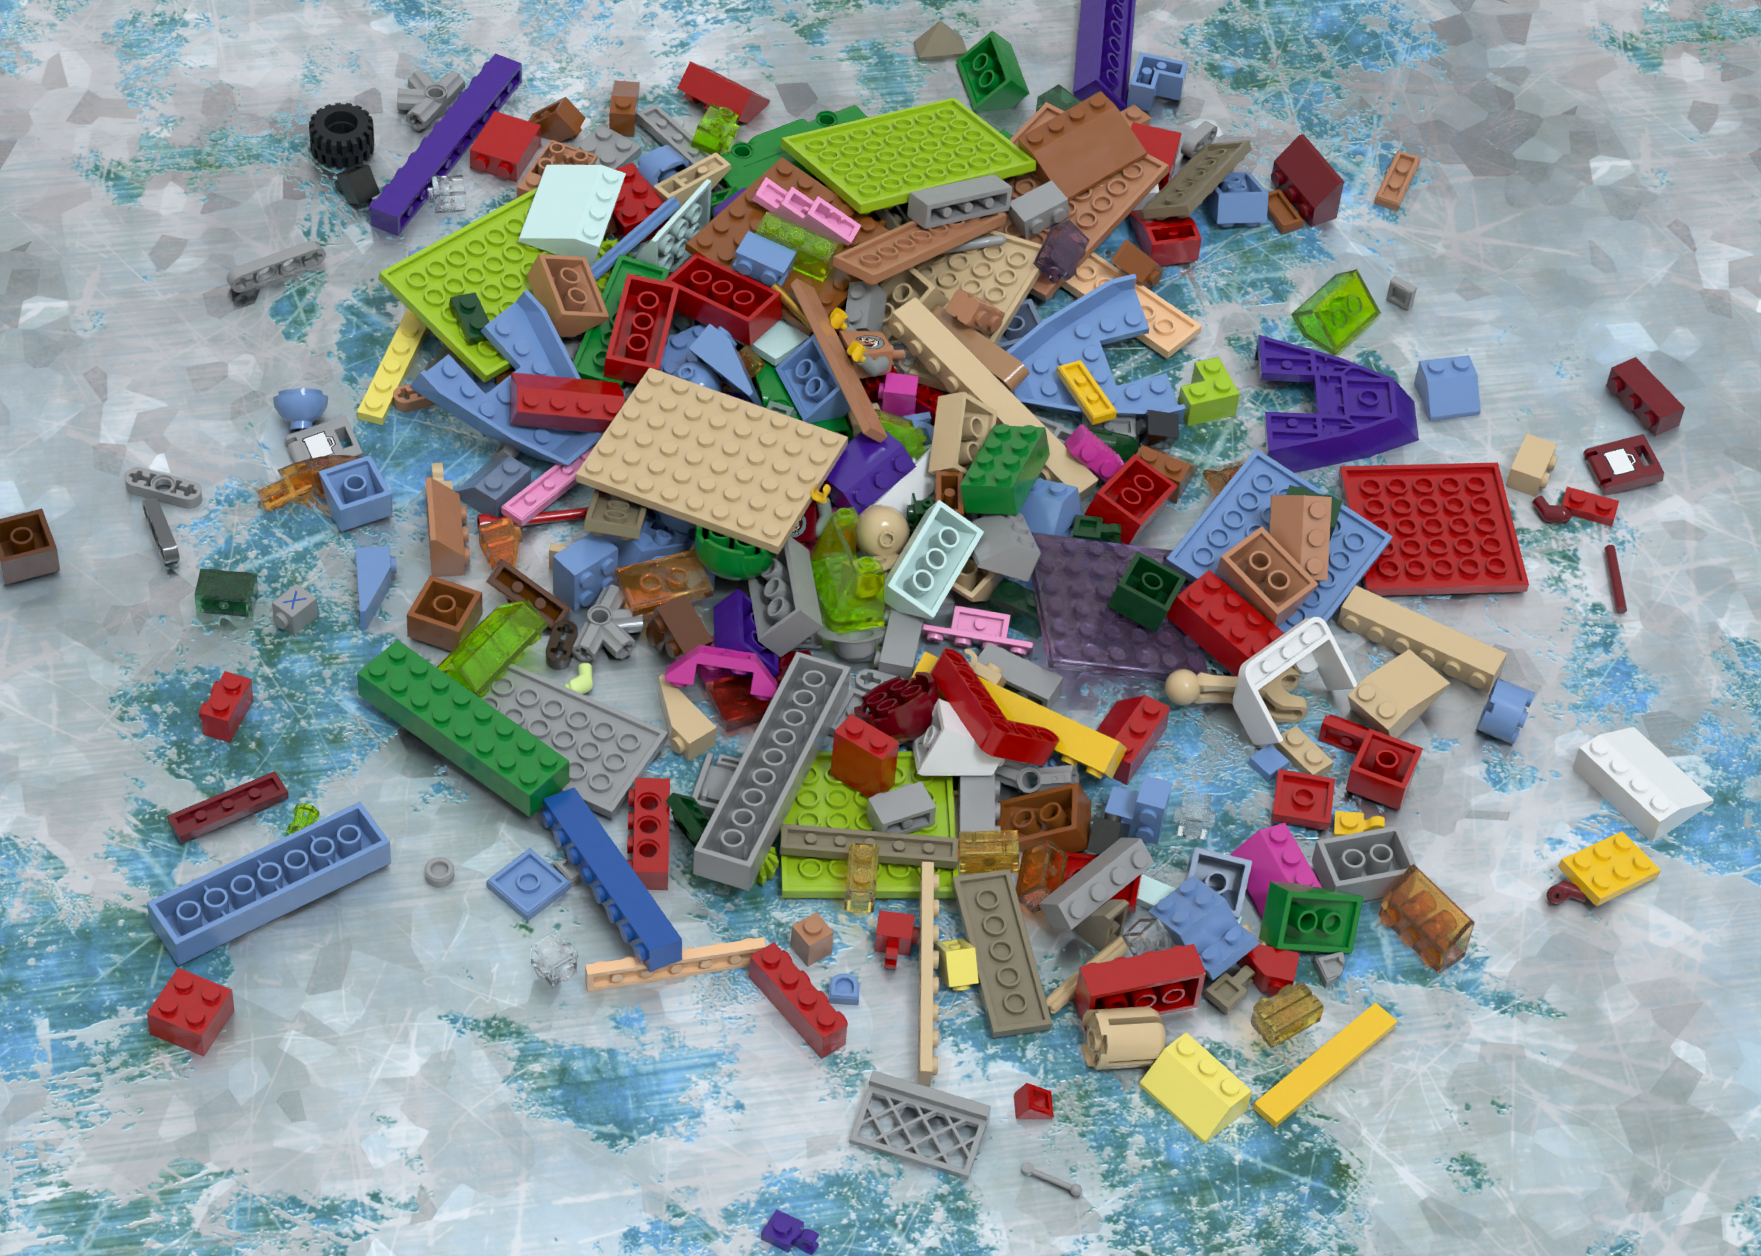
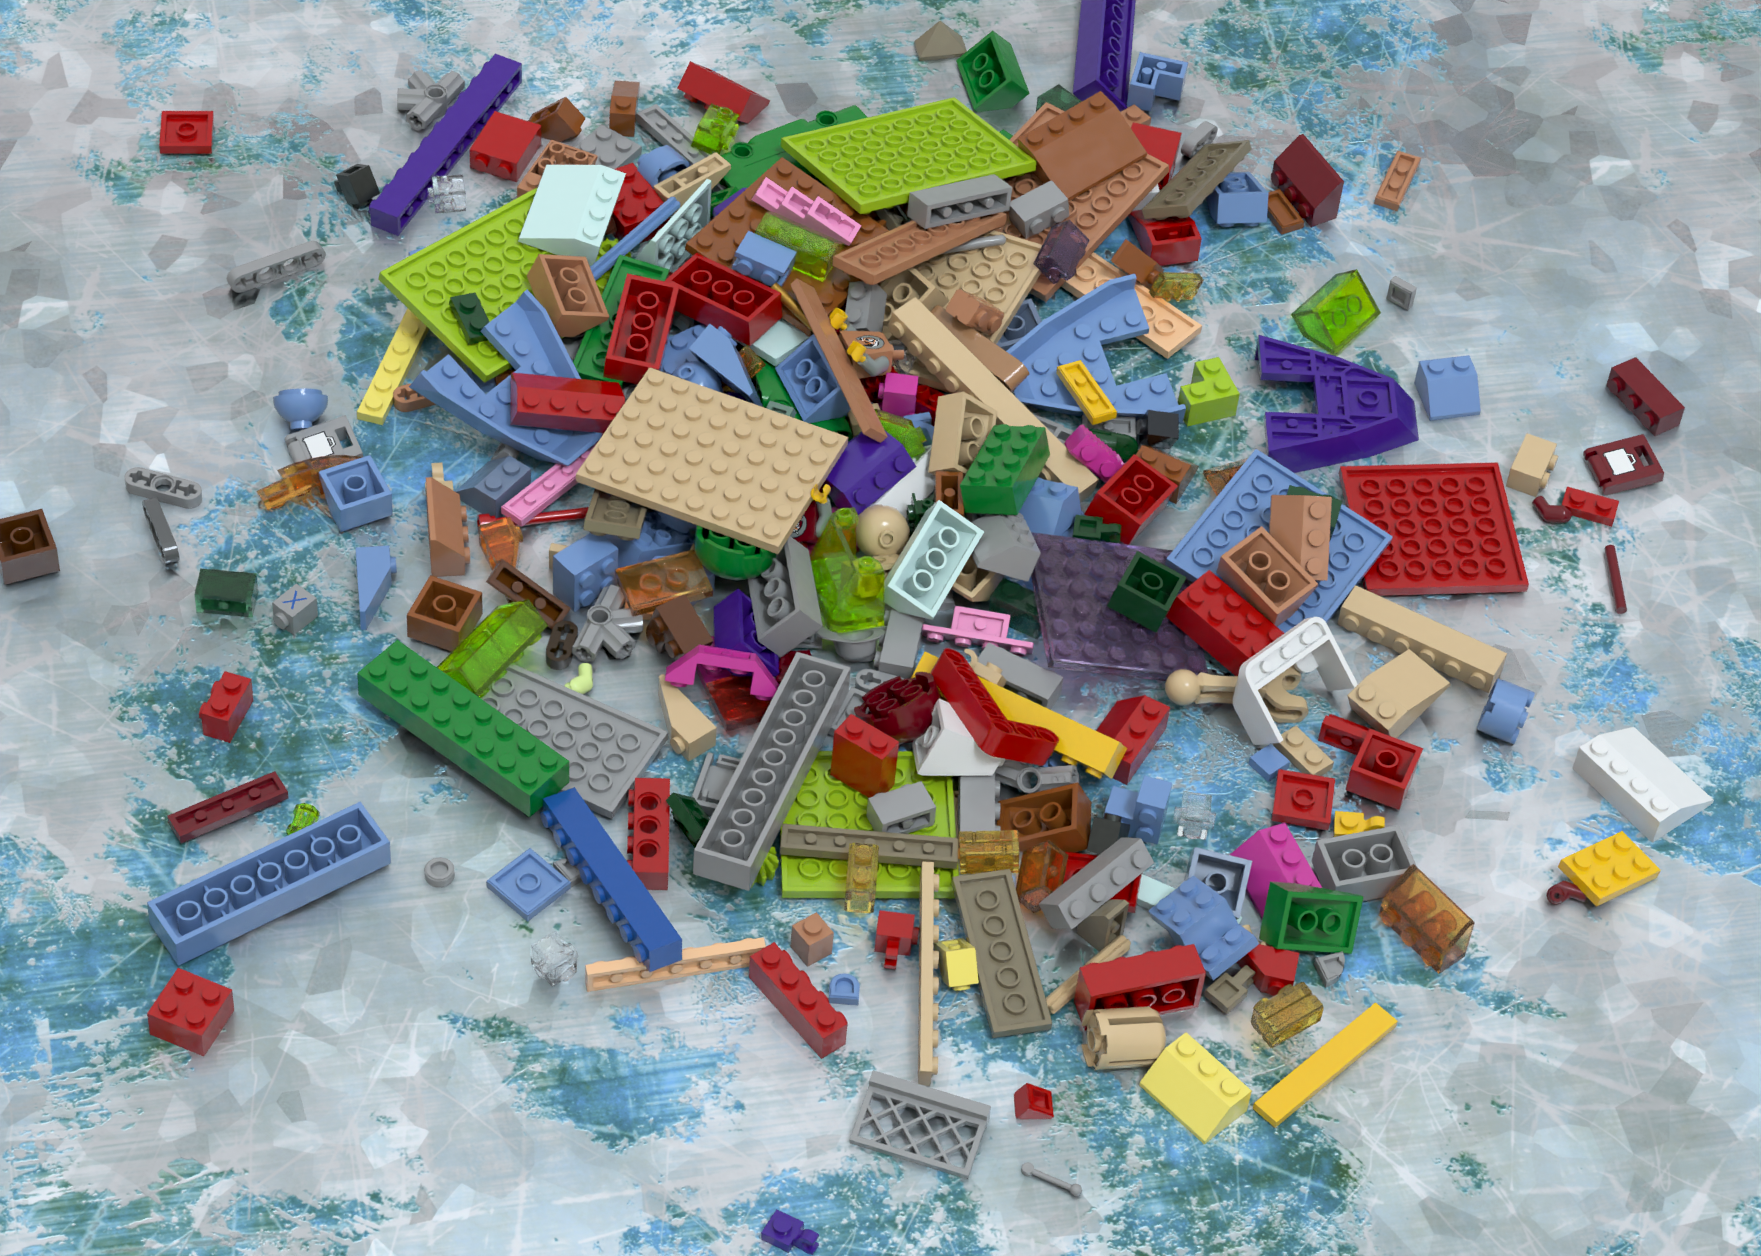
(186, 132): none -> red plate
(341, 135): black tyre -> none
(1146, 936): clear brick -> none
(1176, 286): none -> clear yellow plate

